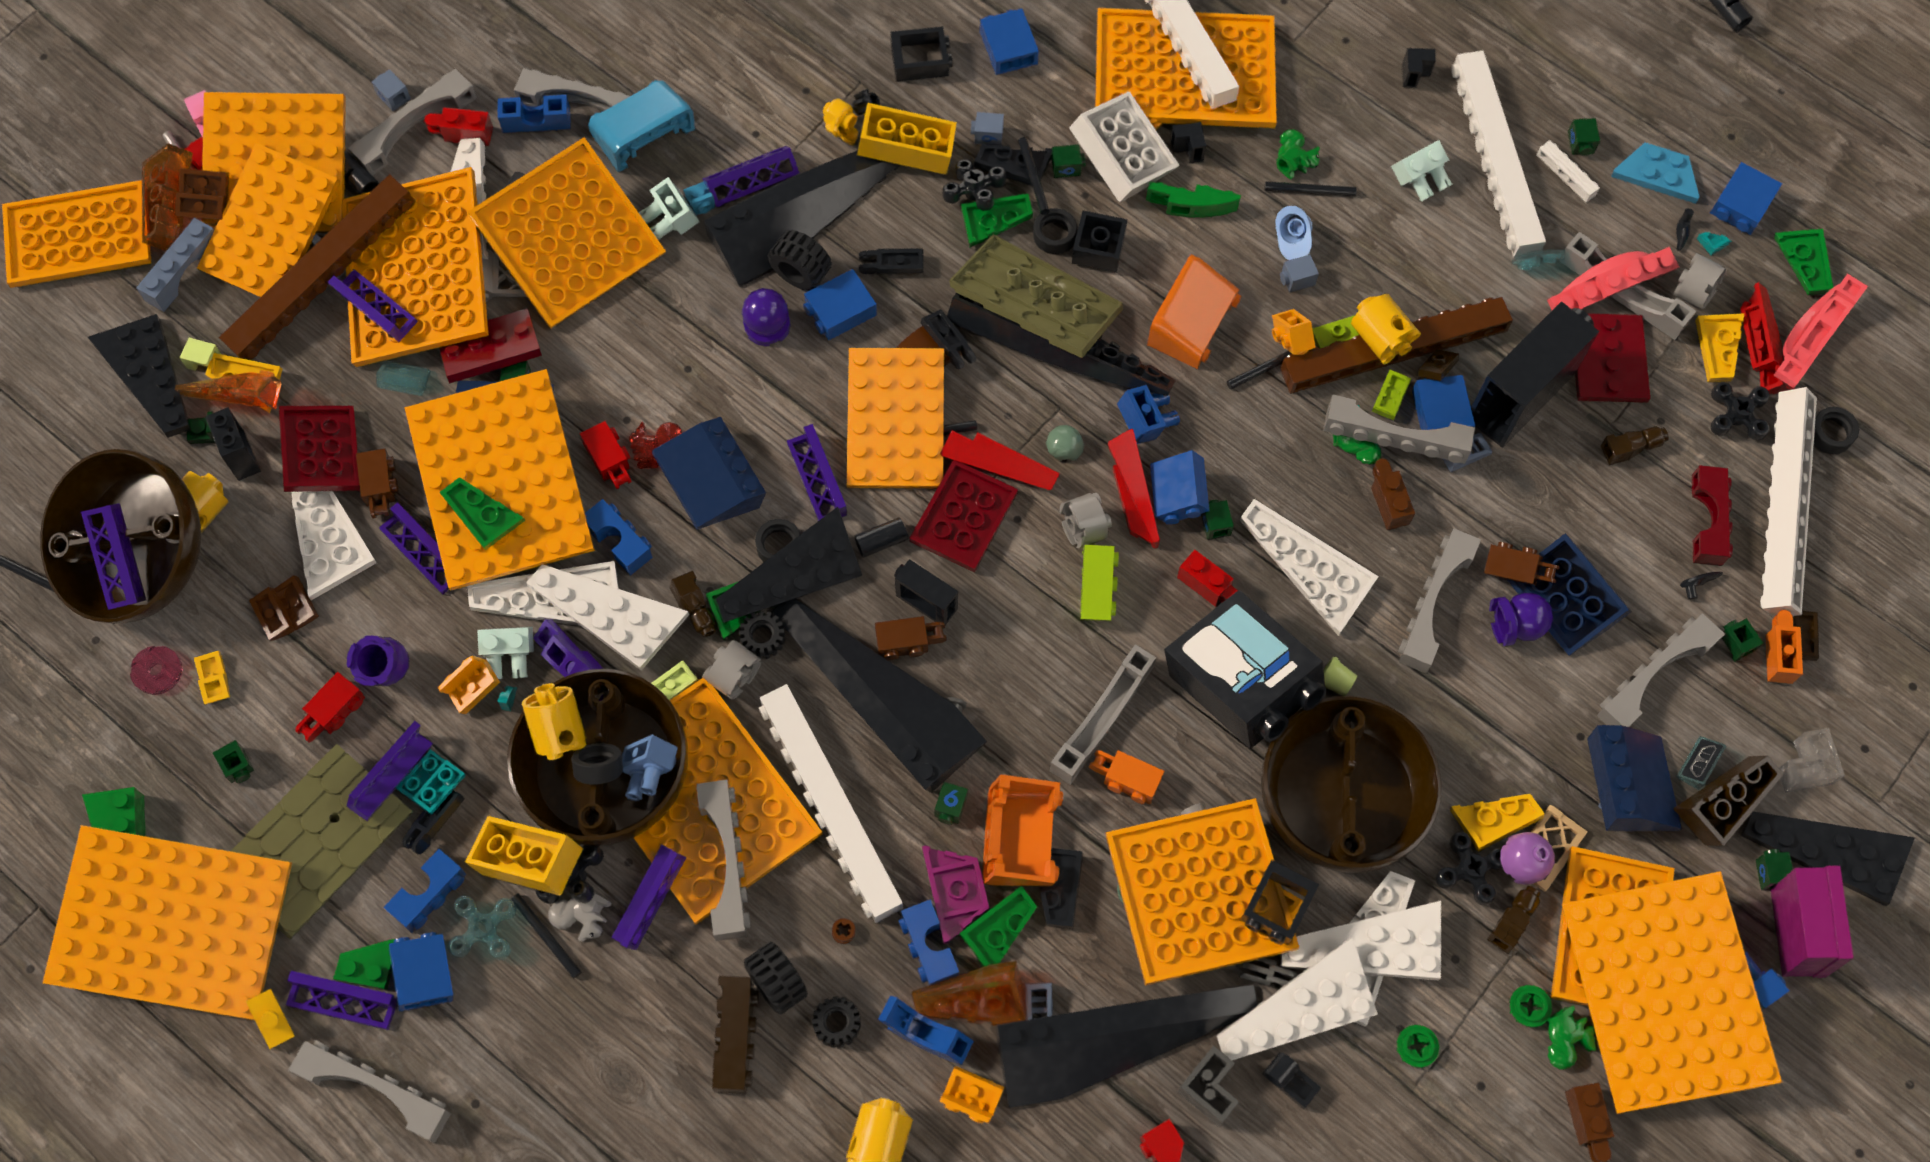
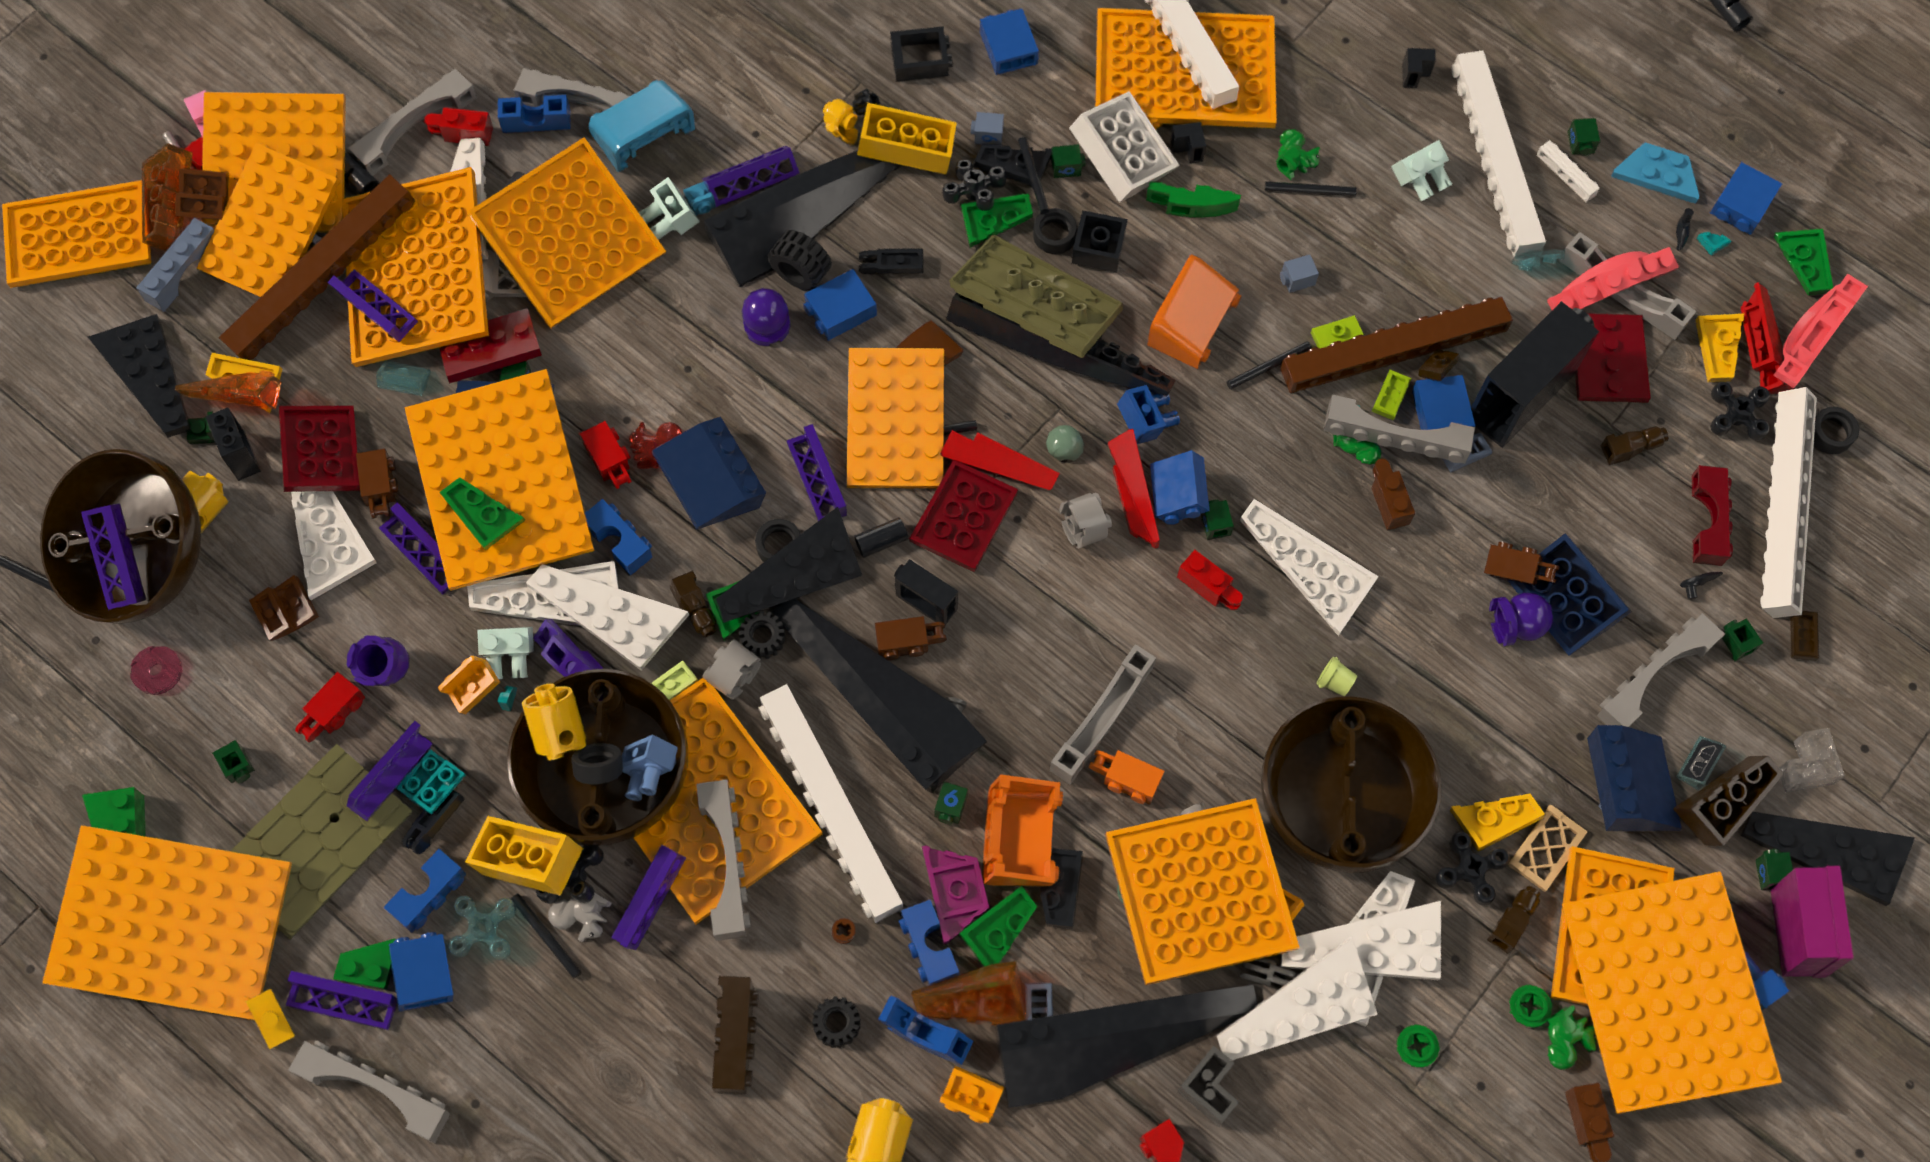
(197, 353): yellowish green panel -> none
(212, 677): yellow slope -> none
(391, 90): sand blue brick -> none
(775, 978): black tyre -> none
(948, 338): black hinge -> none
(1098, 582): lime wedge -> none
(1246, 670): brick -> none
(1289, 1078): black plate -> none
(1290, 880): black window -> none
(1293, 232): light blue piece -> none
(1293, 332): light orange brick -> none
(1384, 327): yellow cylinder -> none
(1420, 646): light grey arch -> none
(1527, 858): medium lavender cylinder -> none
(1700, 281): light grey brick -> none
(1784, 650): orange brick -> none

